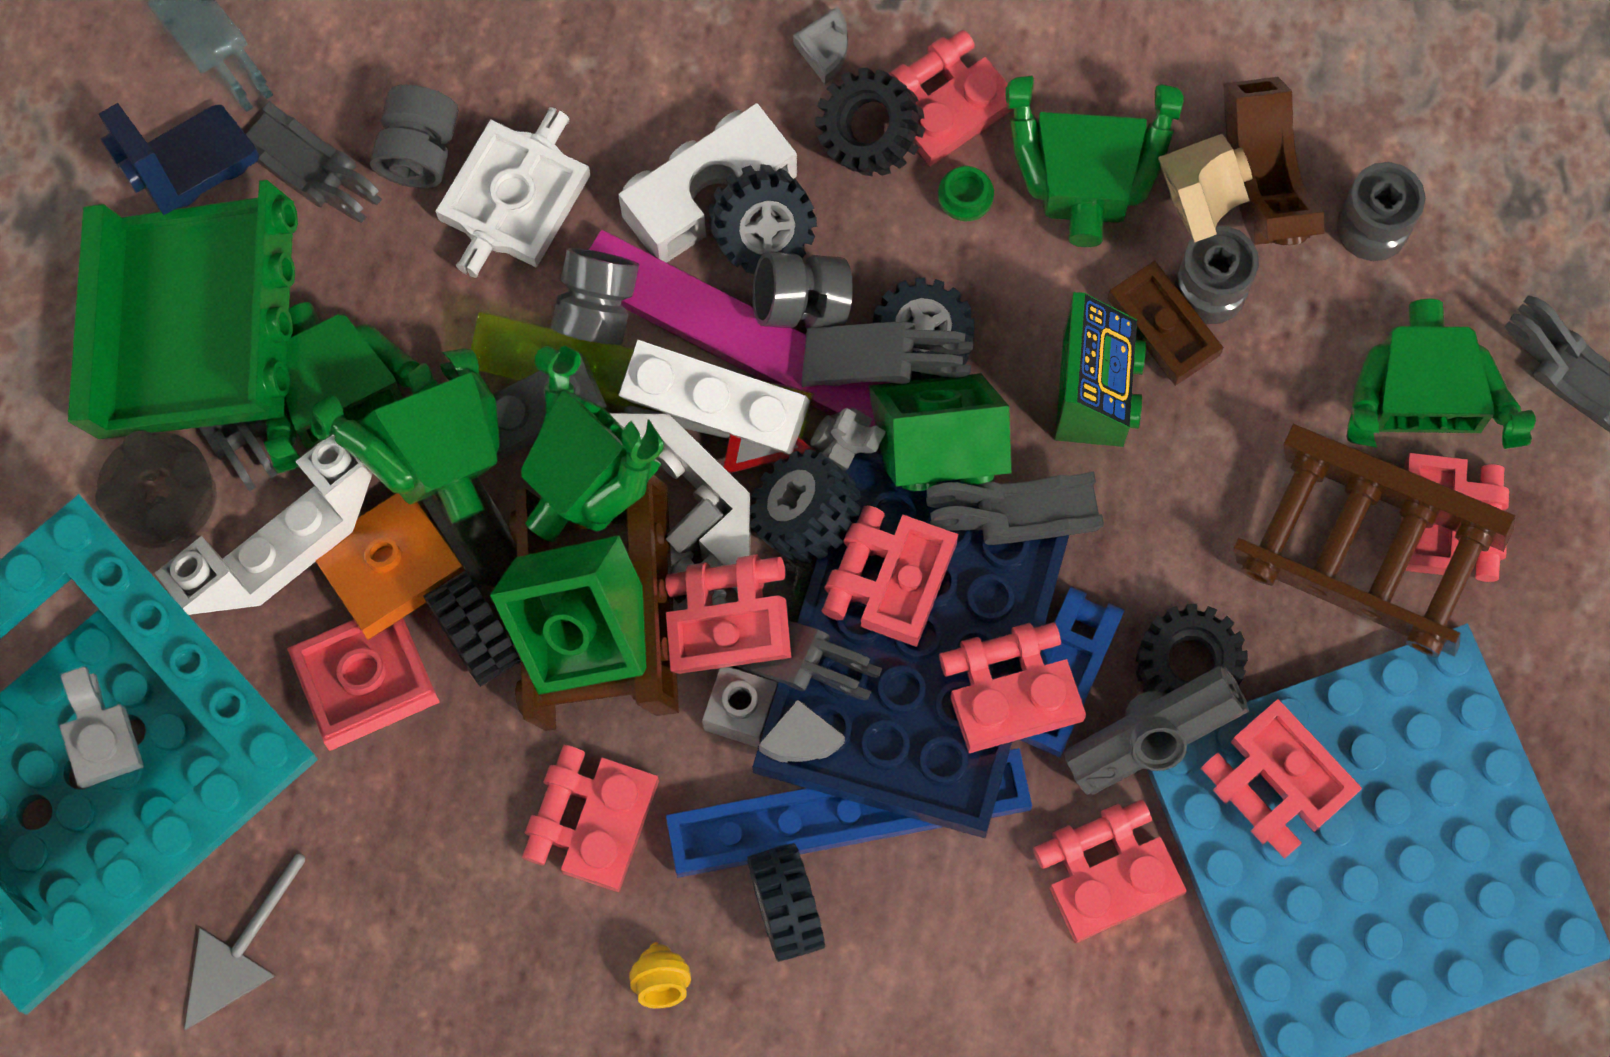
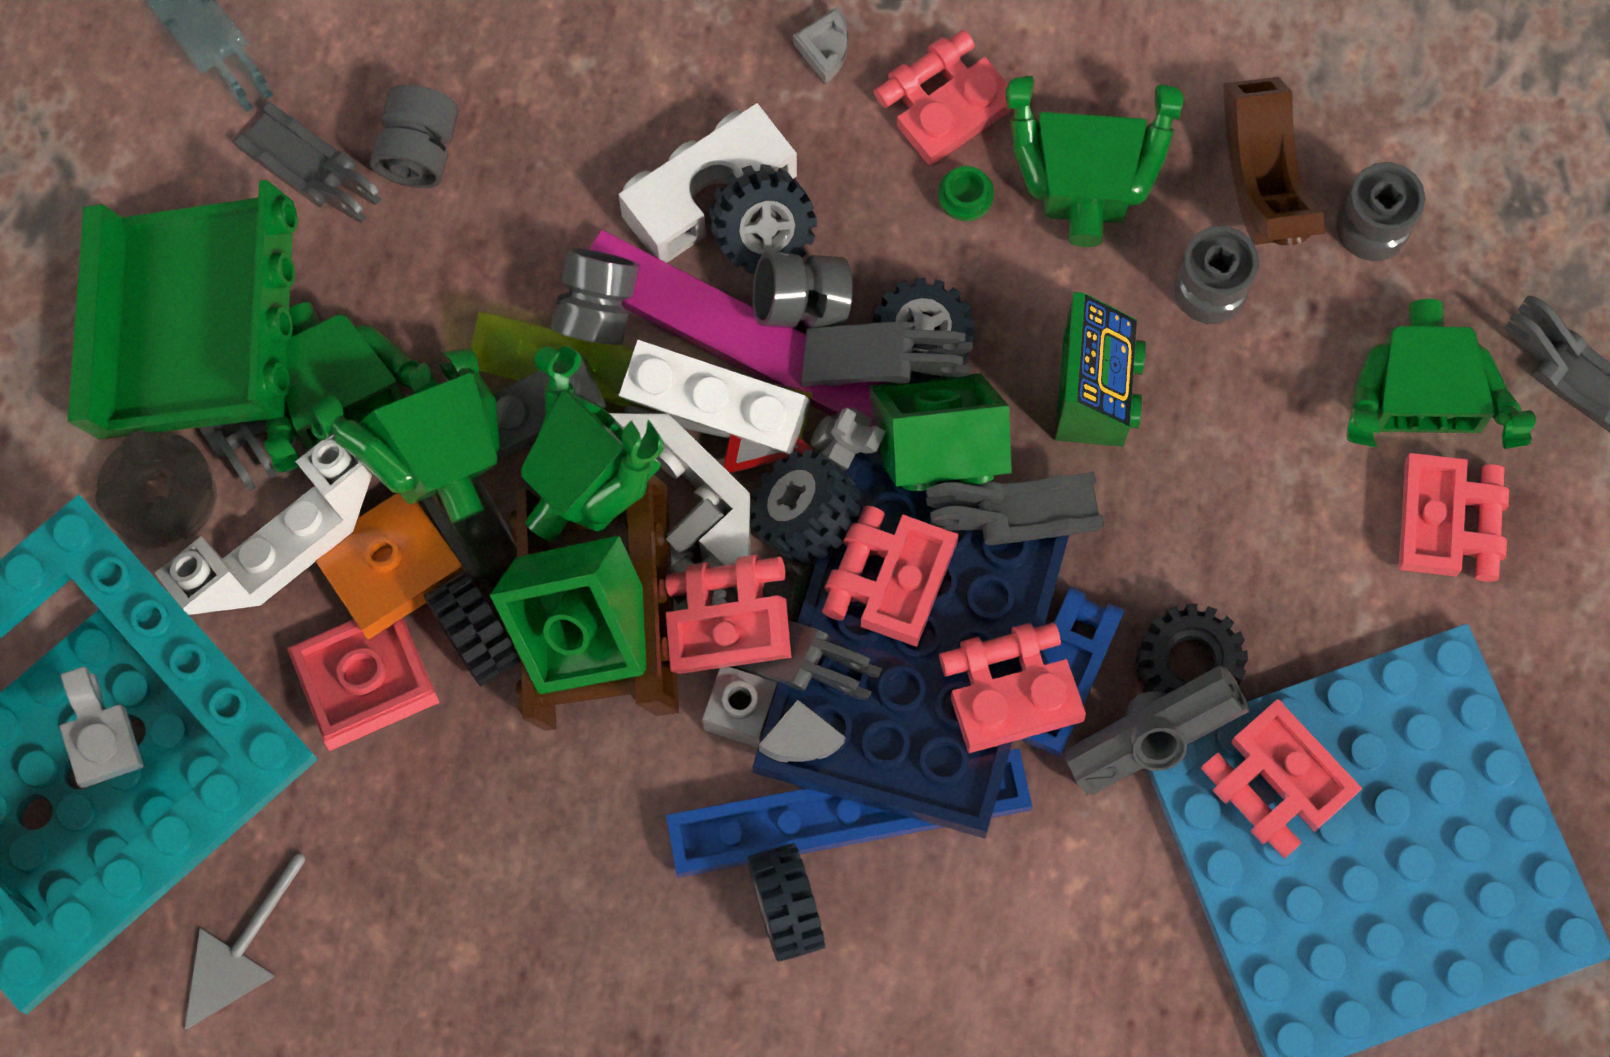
(182, 160): dark blue bracket -> none
(513, 193): white plate -> none
(608, 823): coral plate -> none
(660, 977): yellow plate -> none
(841, 108): black tyre -> none
(1118, 887): coral plate -> none
(1166, 322): reddish brown plate -> none
(1206, 183): tan arch -> none
(1366, 483): reddish brown fence -> none

